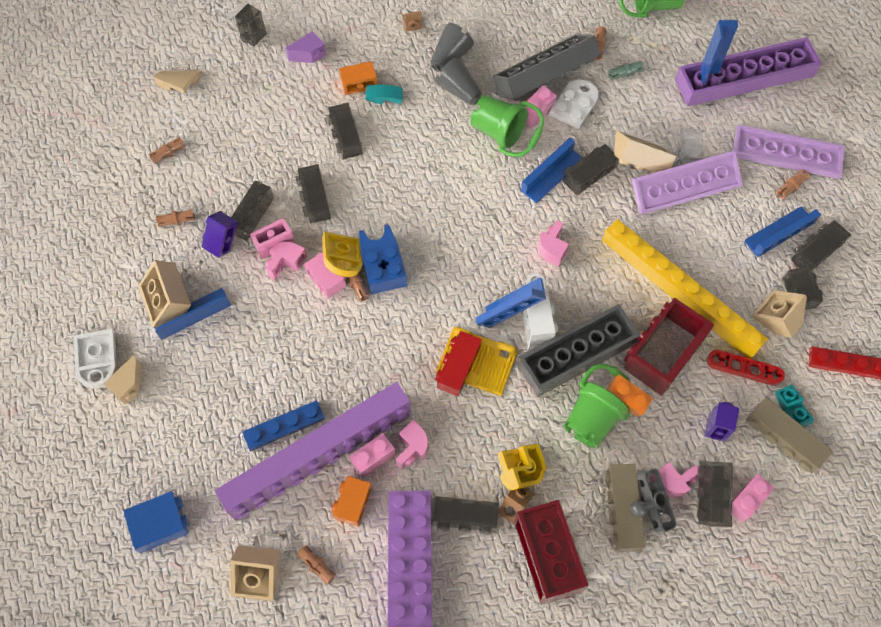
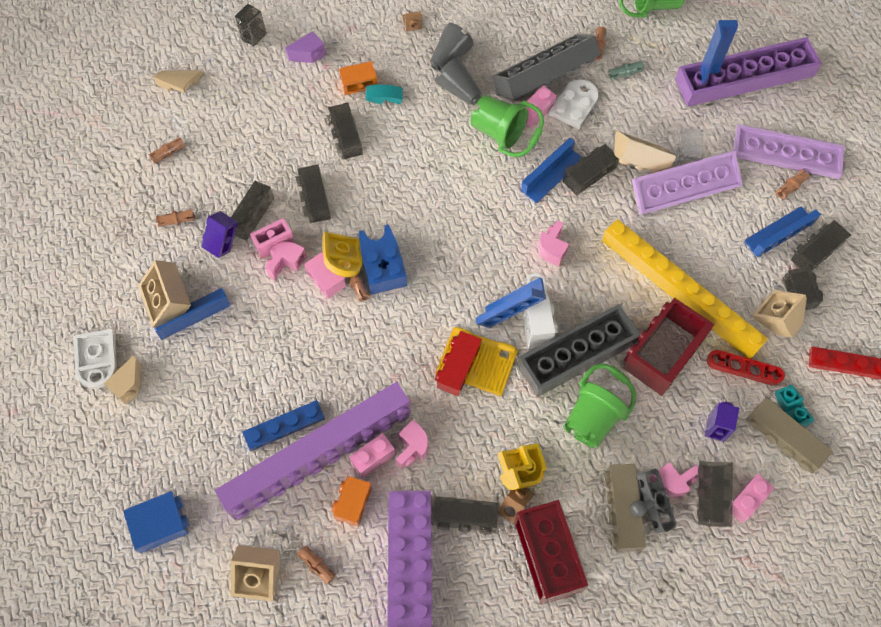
(631, 395): orange brick -> none

